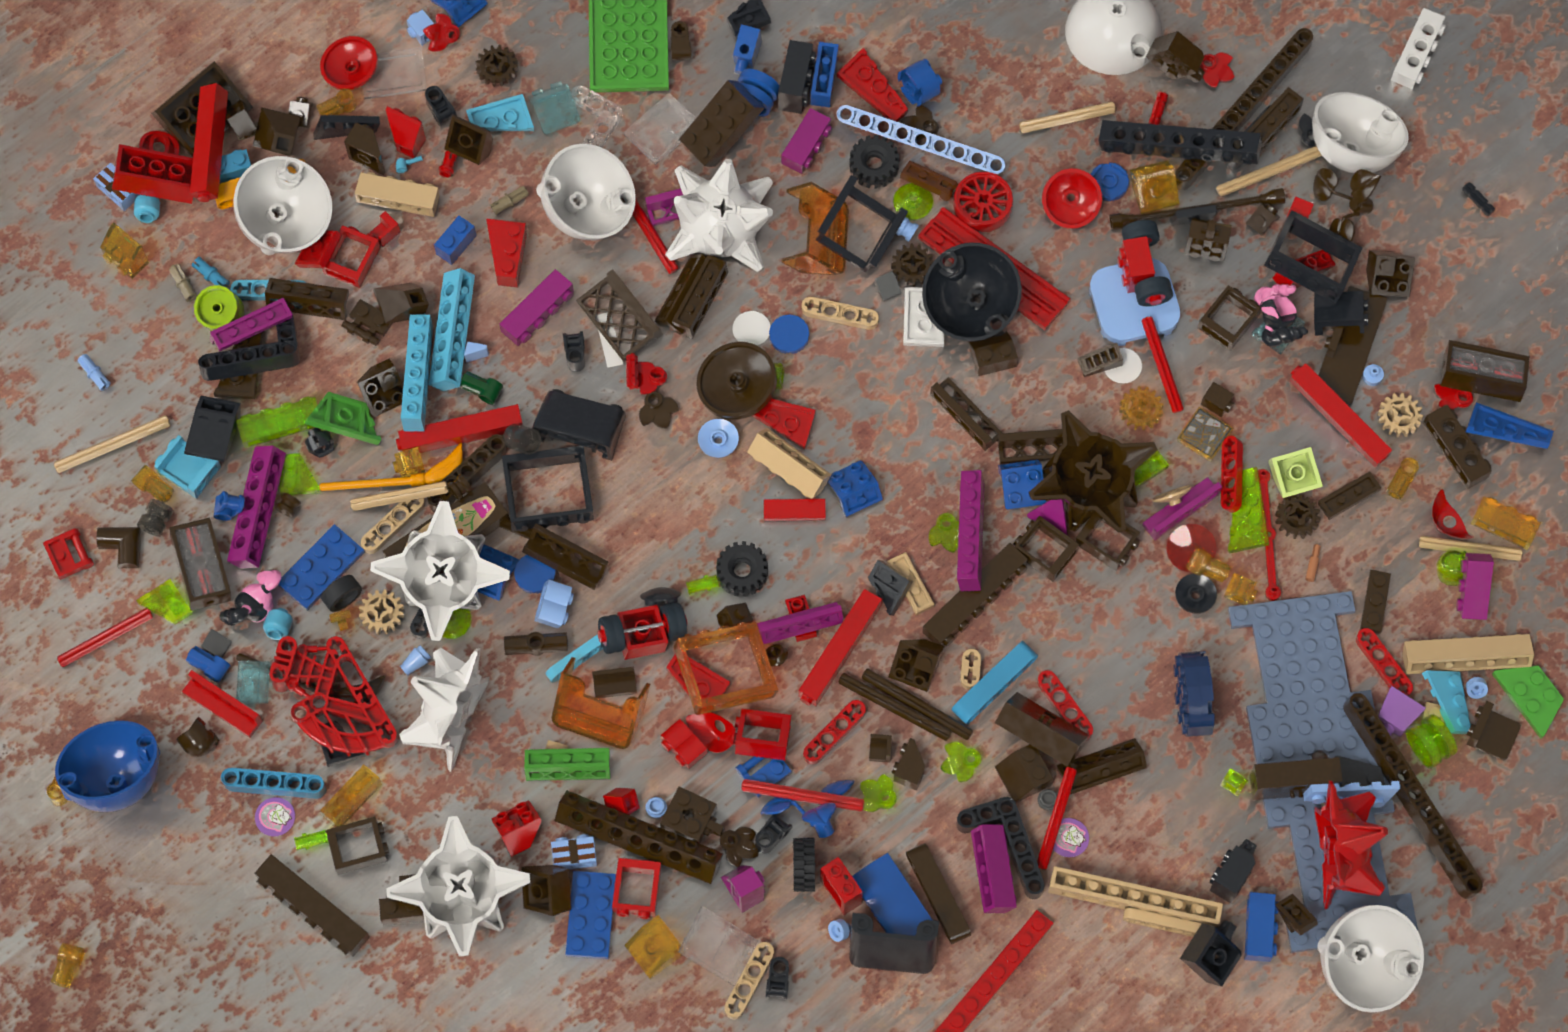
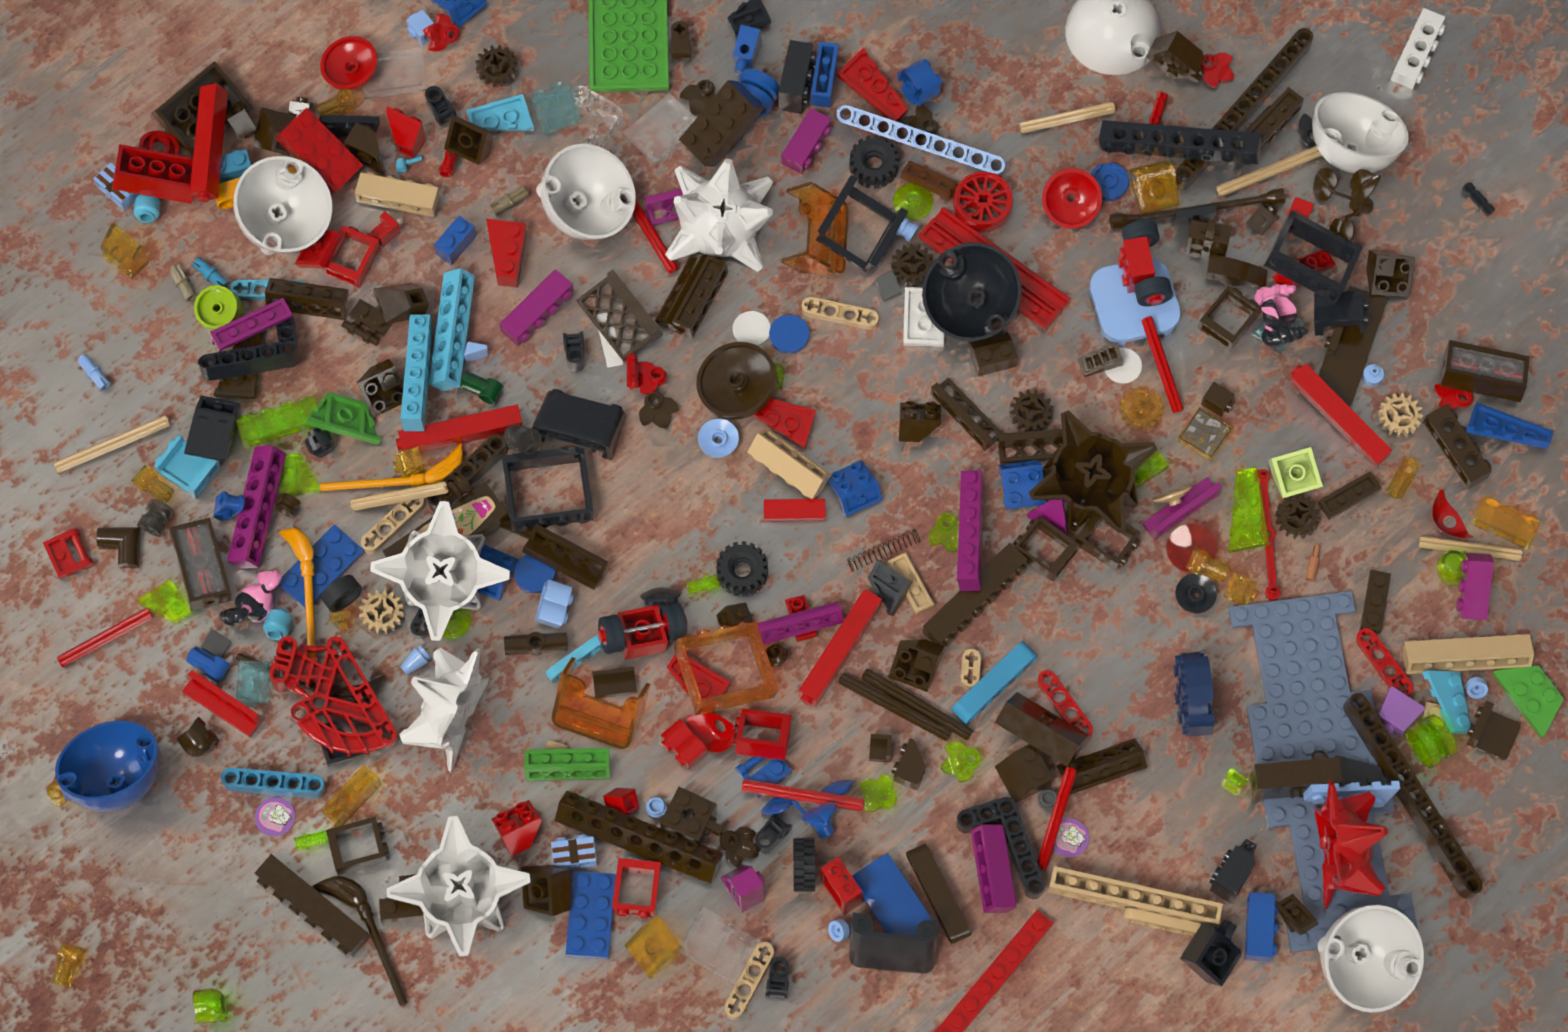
(209, 1006): none -> clear neon green helmet
(304, 552): none -> light orange piece
(315, 145): none -> red brick
(355, 896): none -> dark brown piece
(698, 98): none -> dark brown plate
(836, 733): red beam -> none
(883, 548): none -> dark brown piece
(918, 420): none -> dark brown slope
(1022, 408): none -> dark brown gear
(1229, 474): red beam -> none
(1236, 272): none -> dark brown slope

